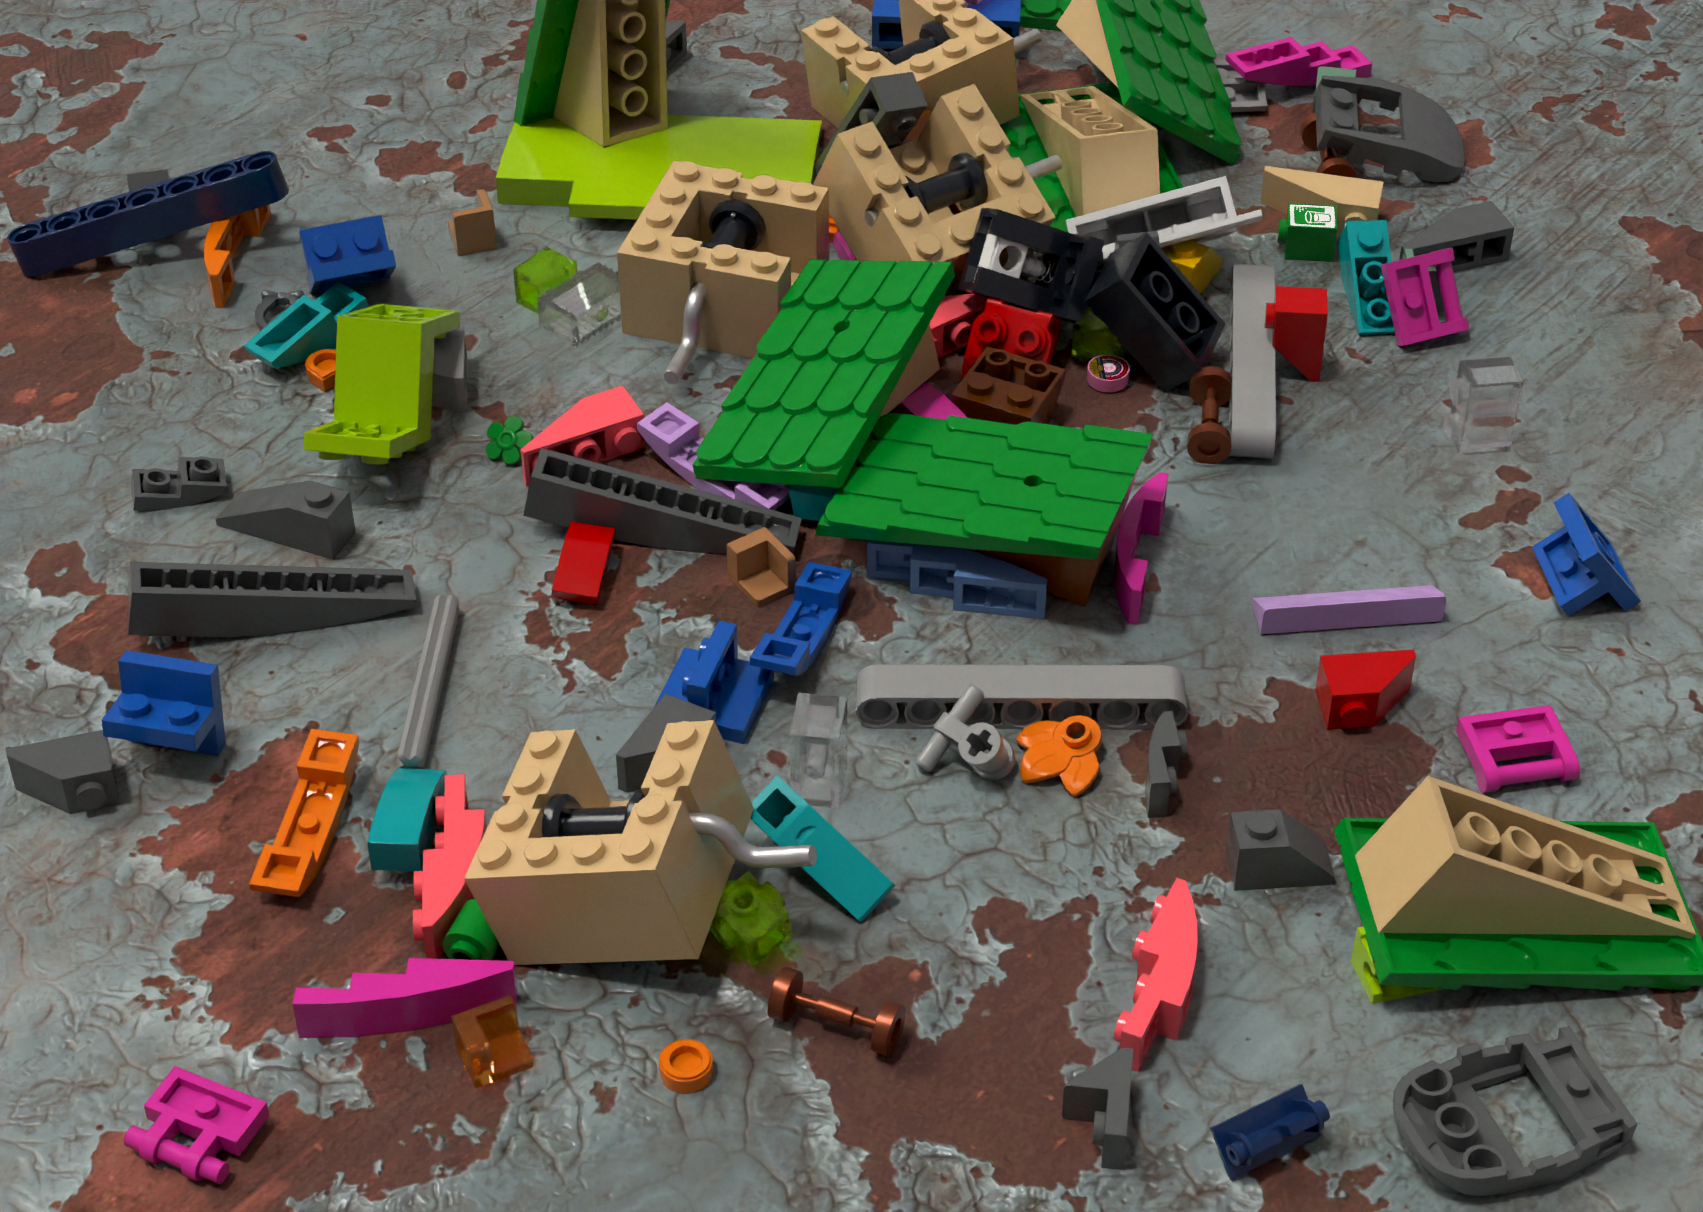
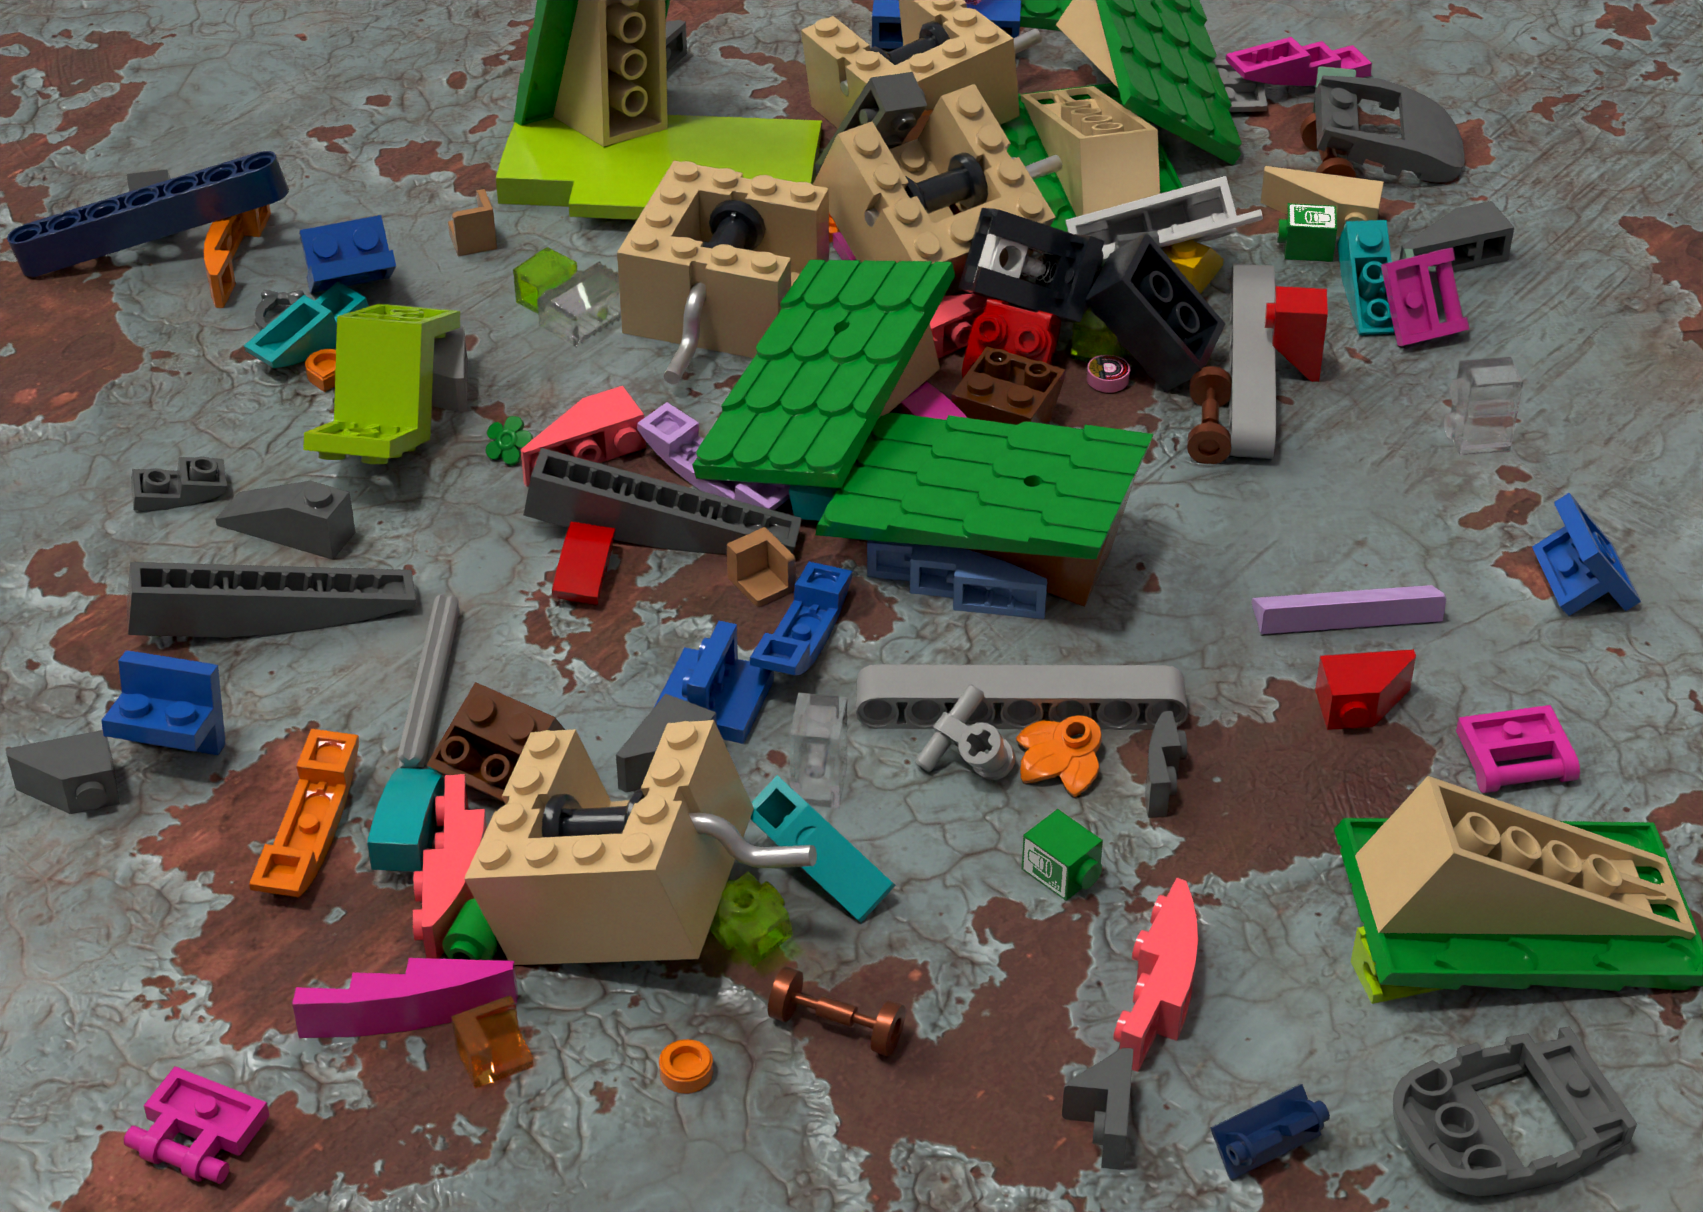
(488, 739): none -> reddish brown slope
(1062, 855): none -> green brick
(1144, 516): dark pink slope -> none
(1275, 852): dark grey slope -> none

